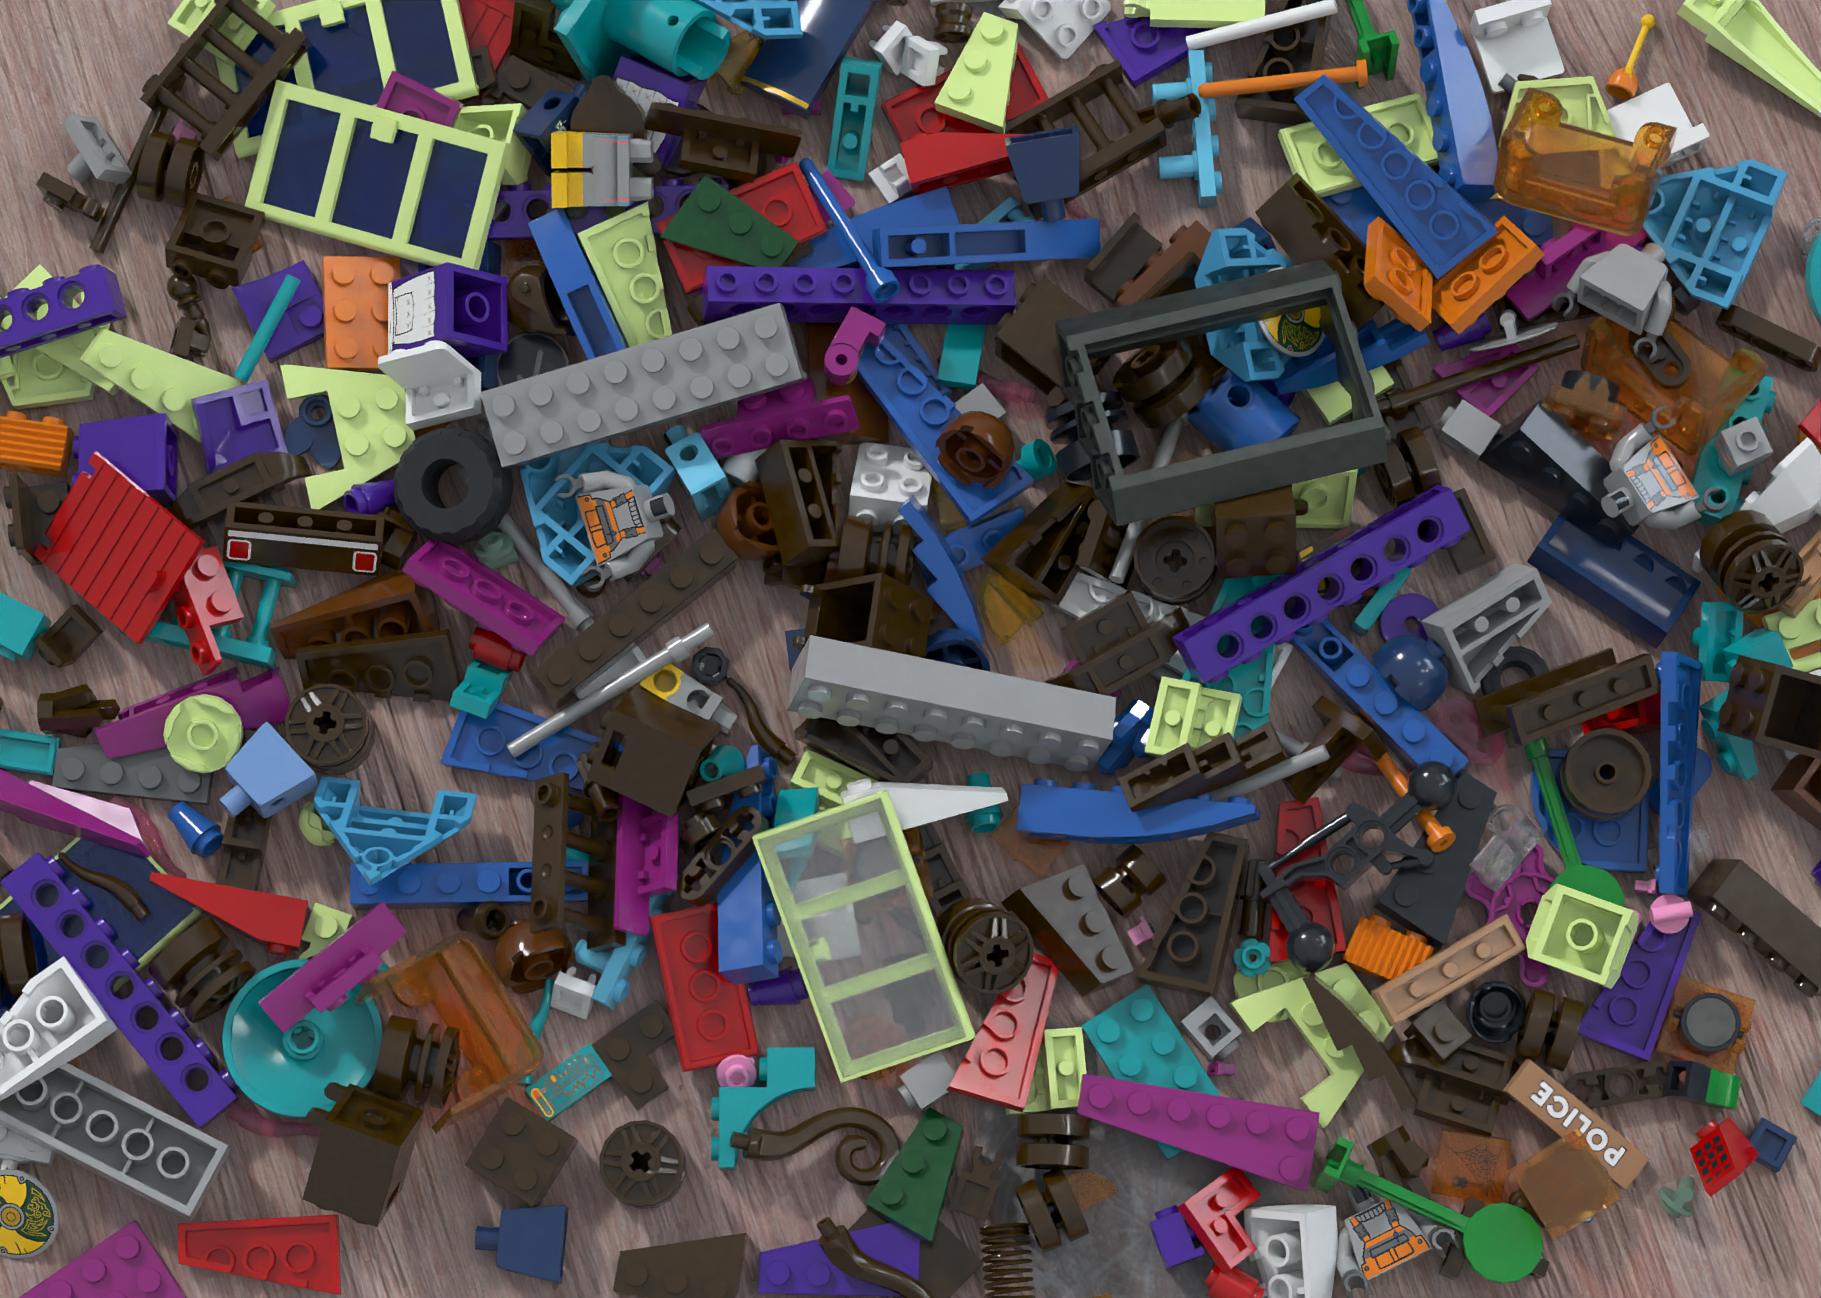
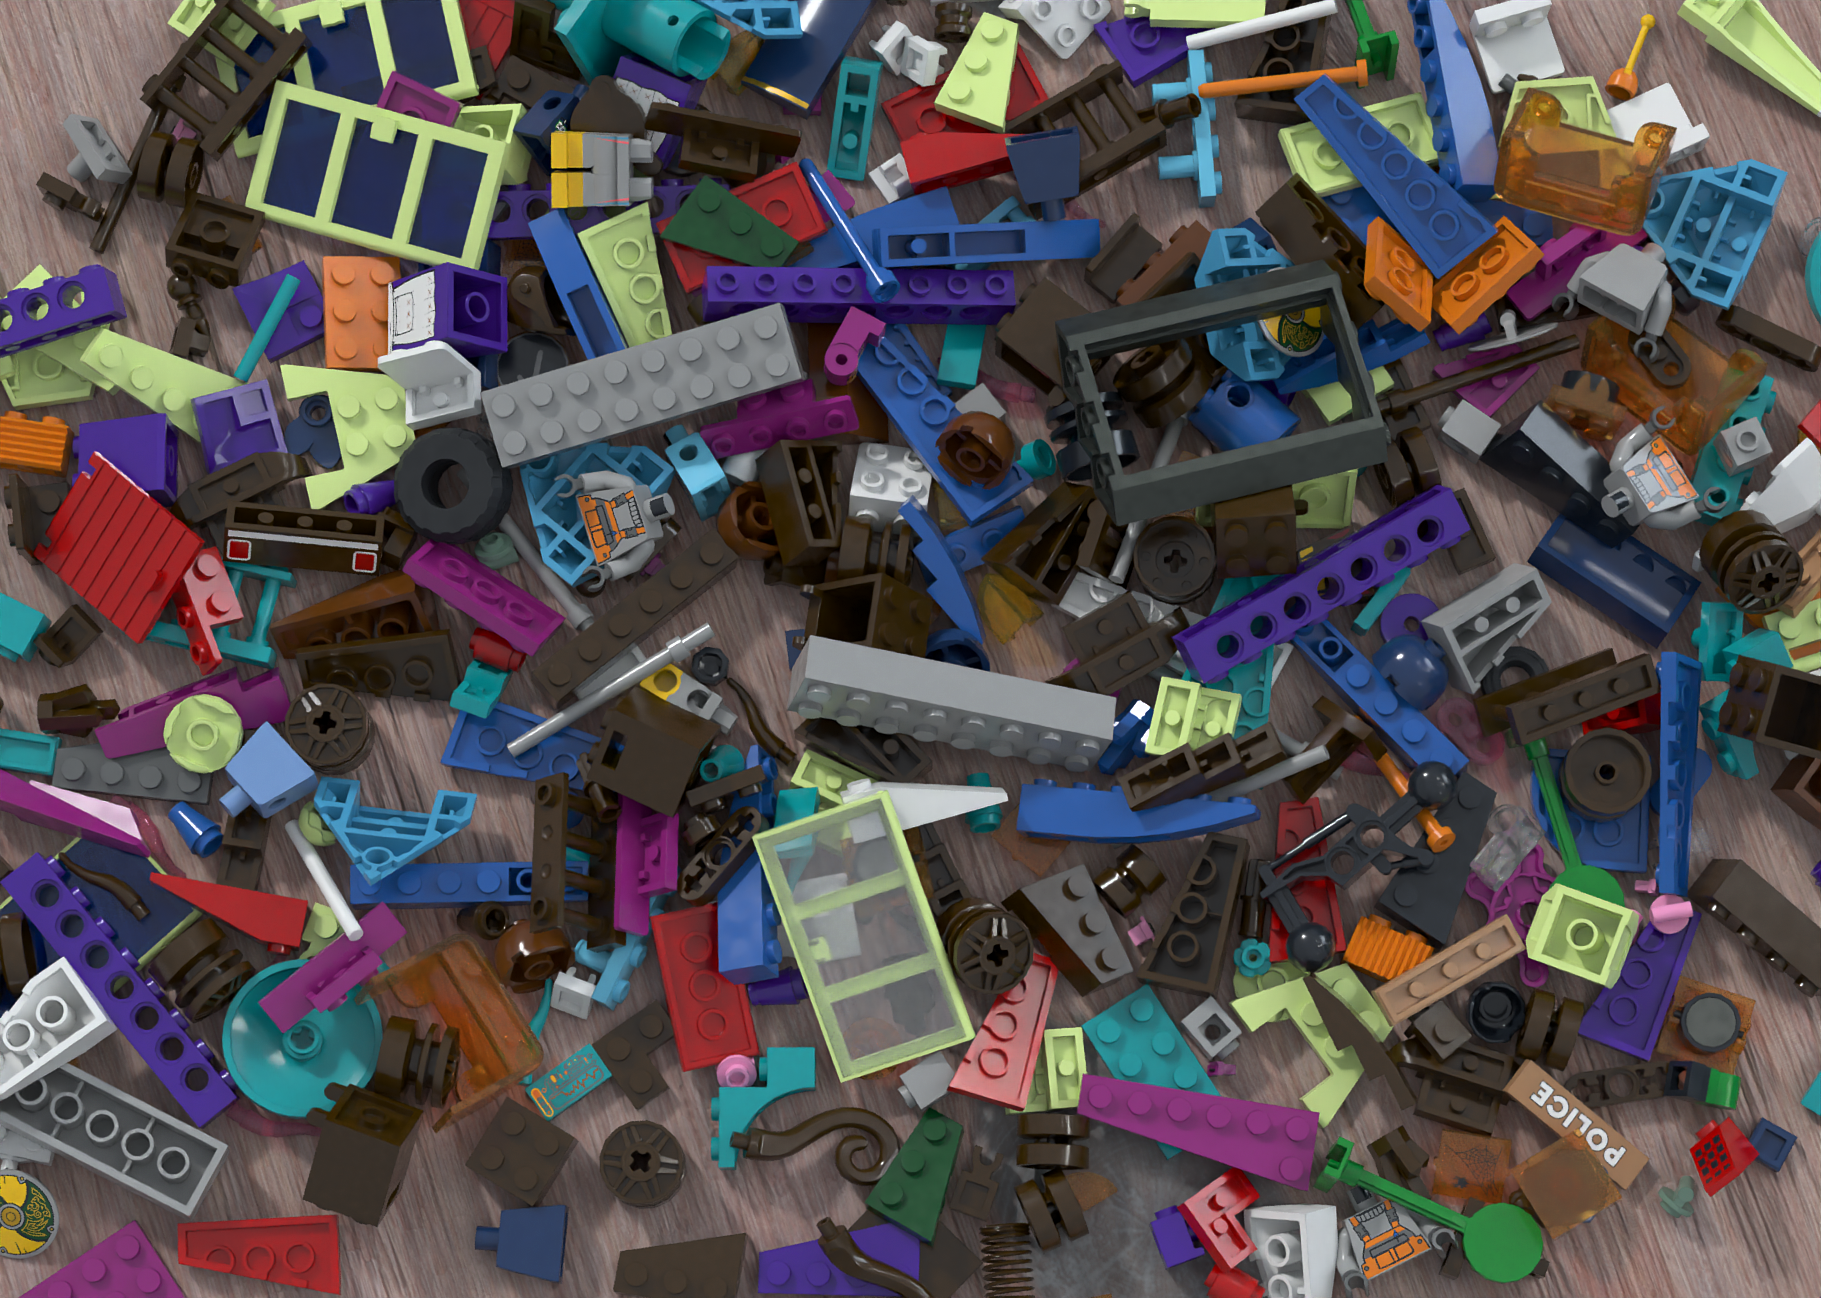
(324, 881): none -> white bar

